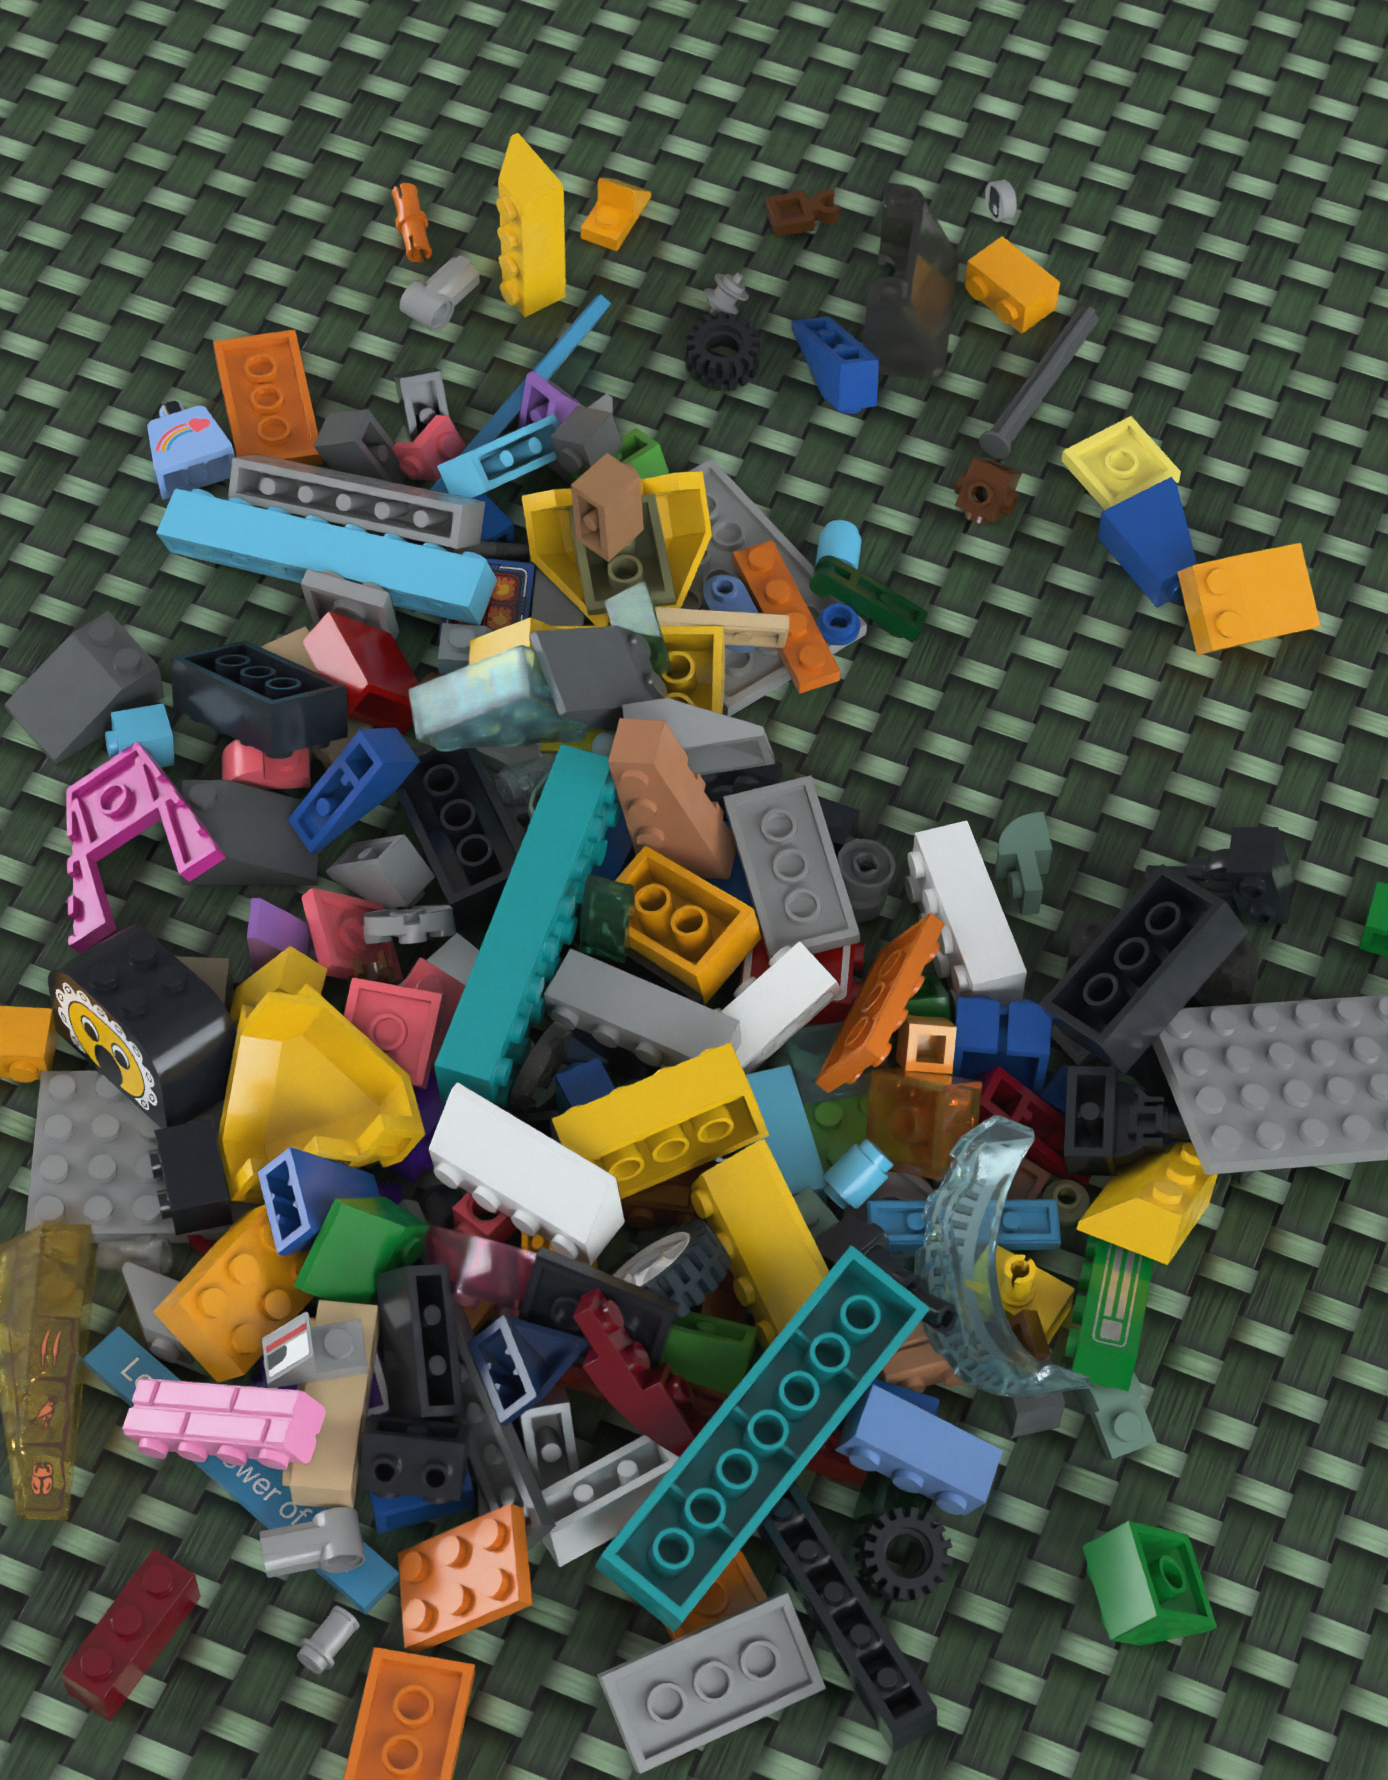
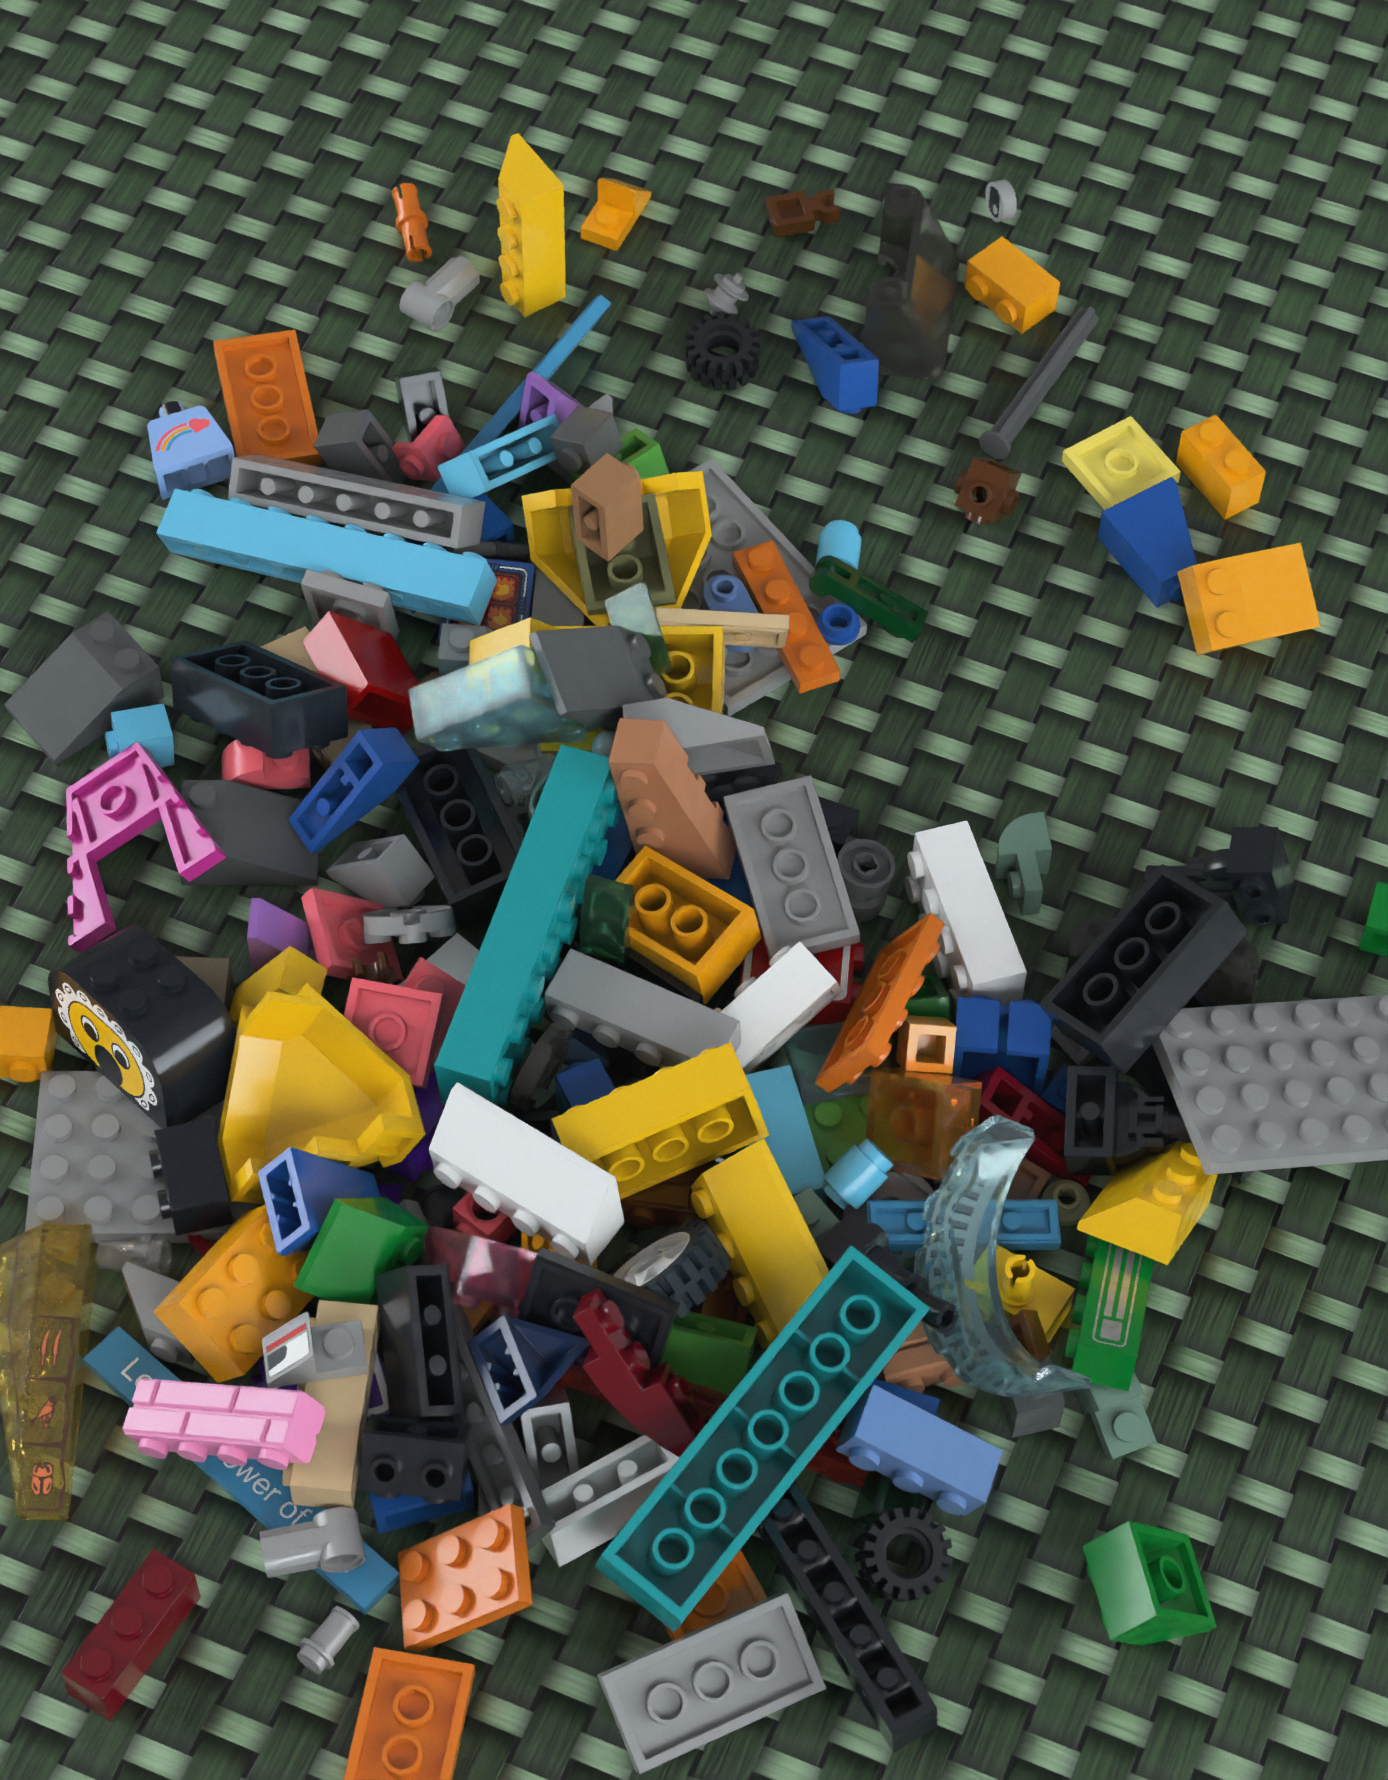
(1220, 467): none -> light orange brick

